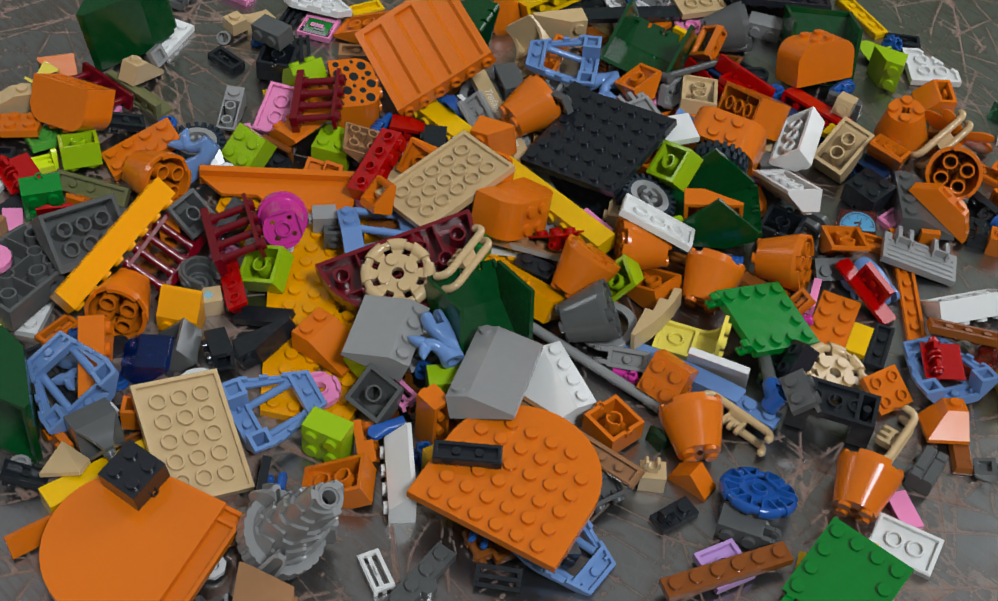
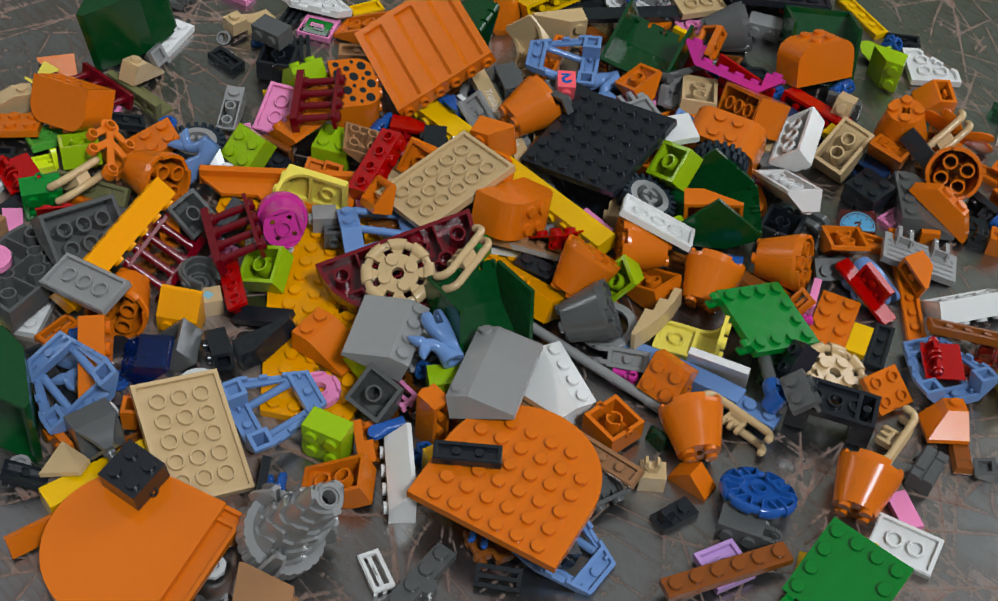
(77, 177): none -> tan piece
(85, 284): none -> light grey tile
(110, 131): none -> orange plant
(313, 186): none -> light yellow bracket
(566, 82): none -> coral brick
(697, 51): none -> dark pink slope
(917, 146): none -> black tile
(917, 272): none -> orange slope

